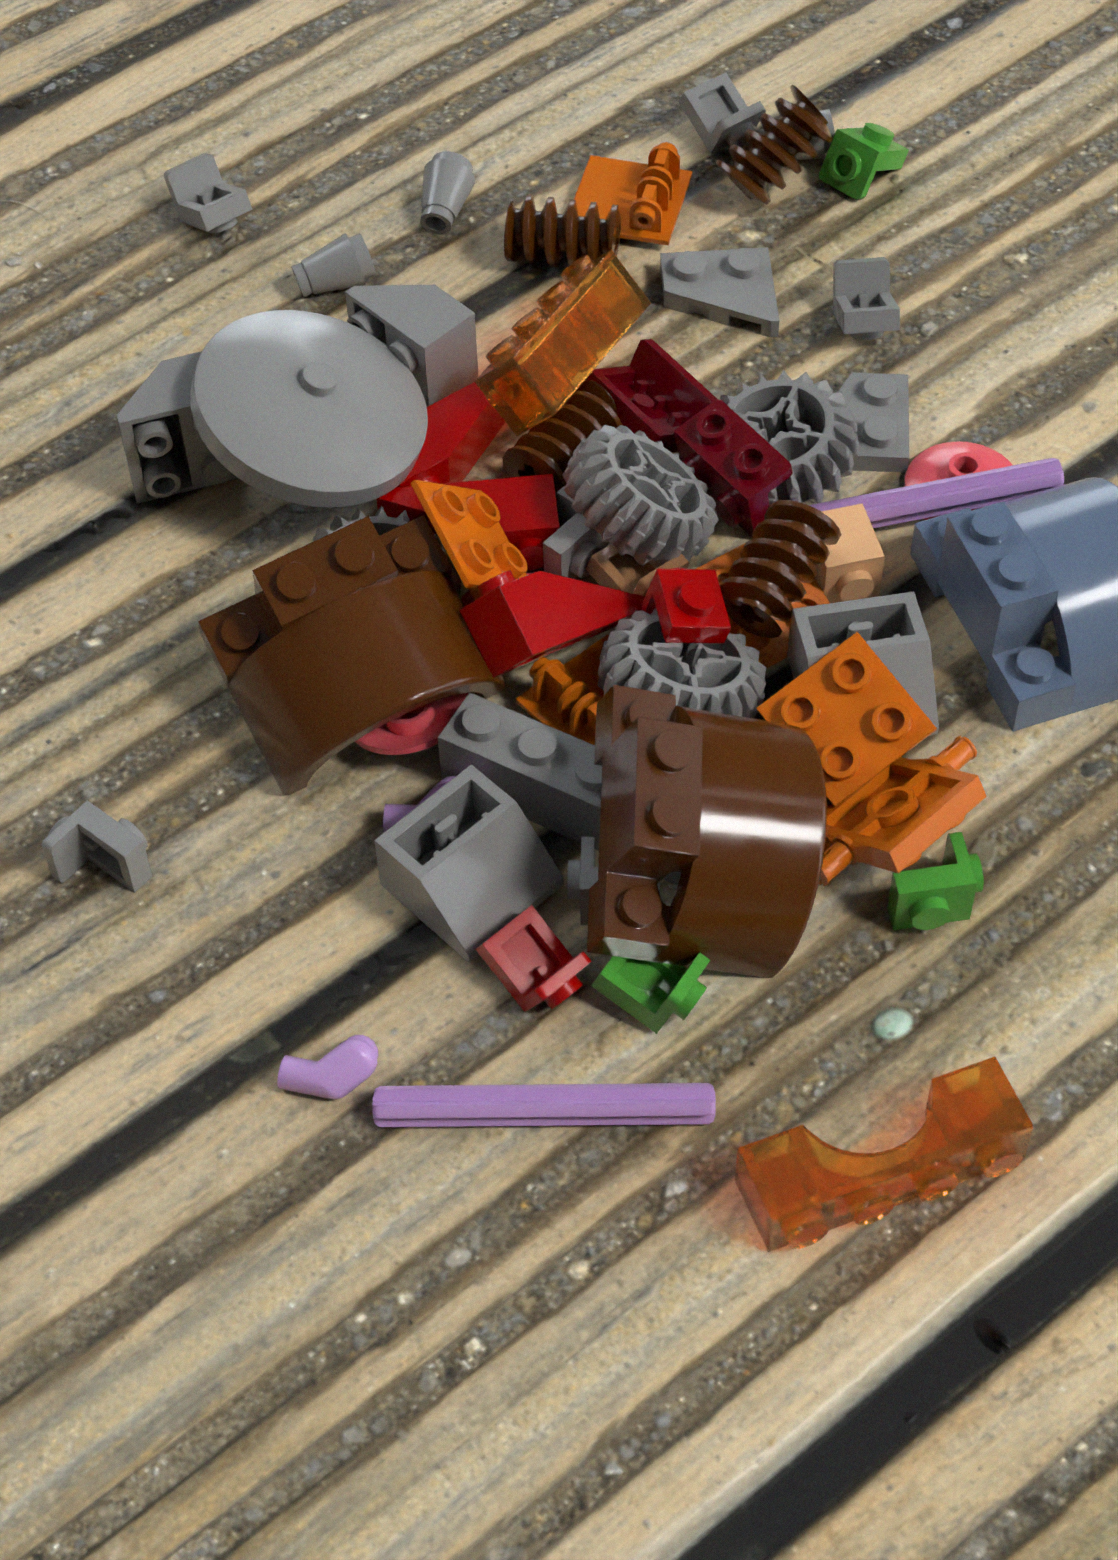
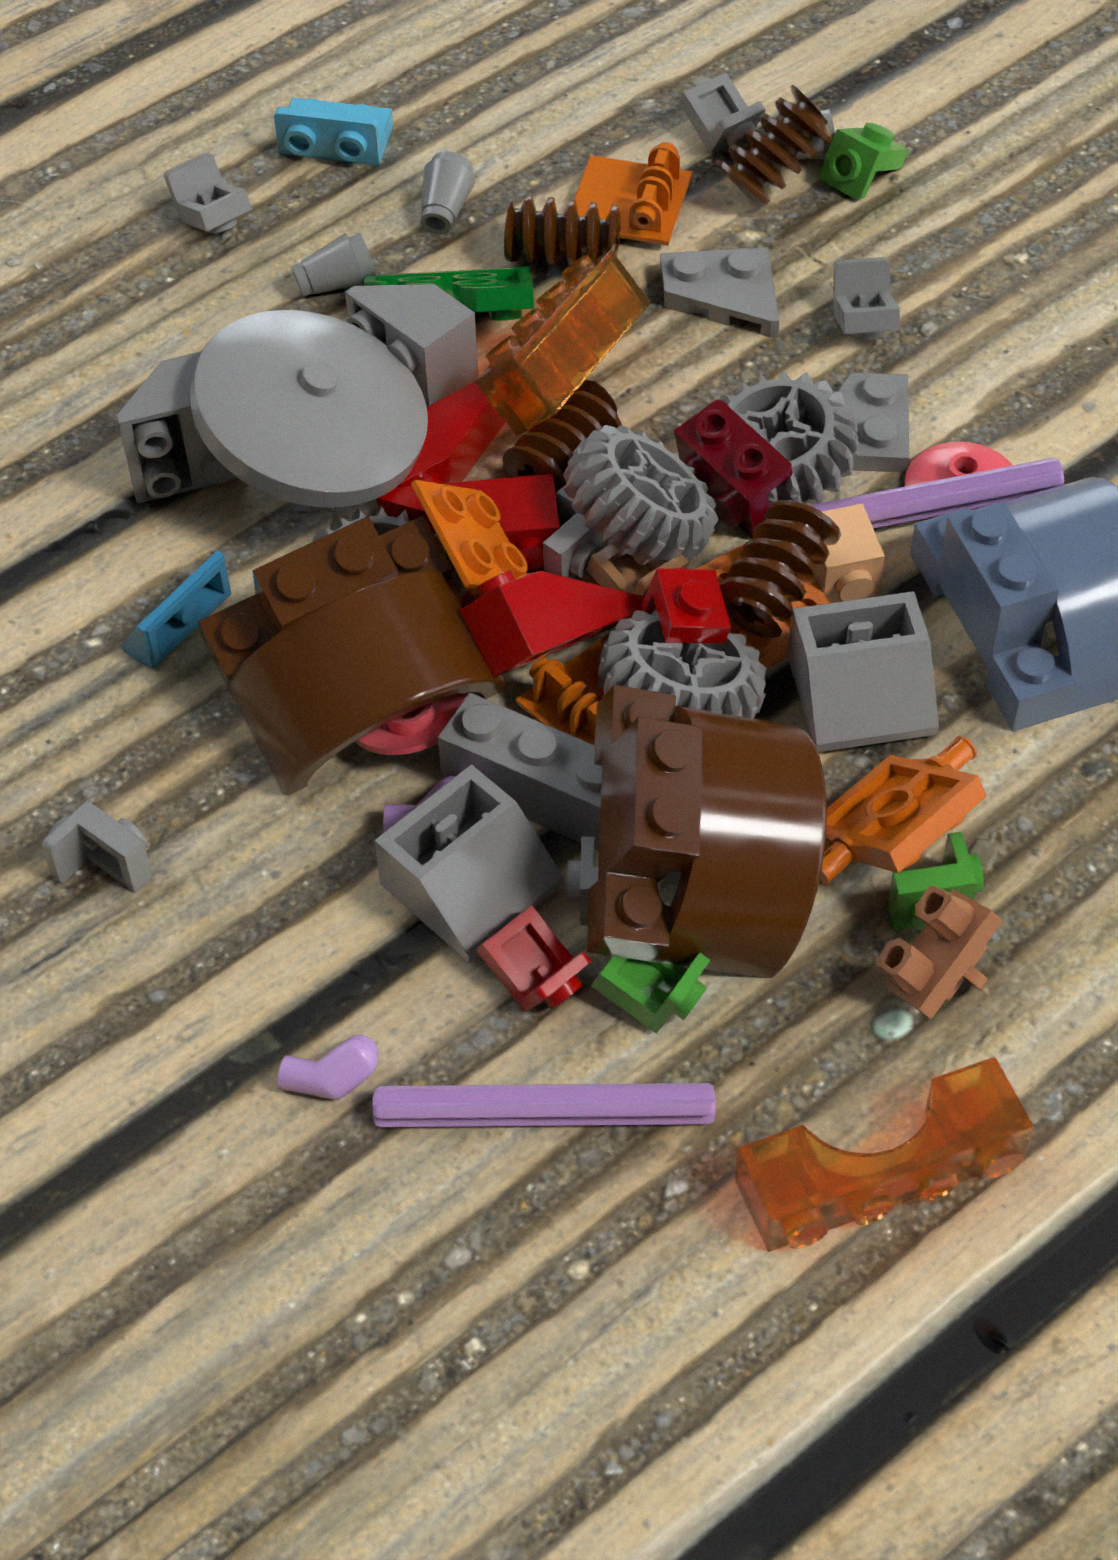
(180, 613): none -> dark azure slope
(333, 131): none -> medium azure bracket
(494, 290): none -> green plate
(653, 393): dark red bracket -> none
(852, 714): orange hinge -> none
(942, 953): none -> nougat hips

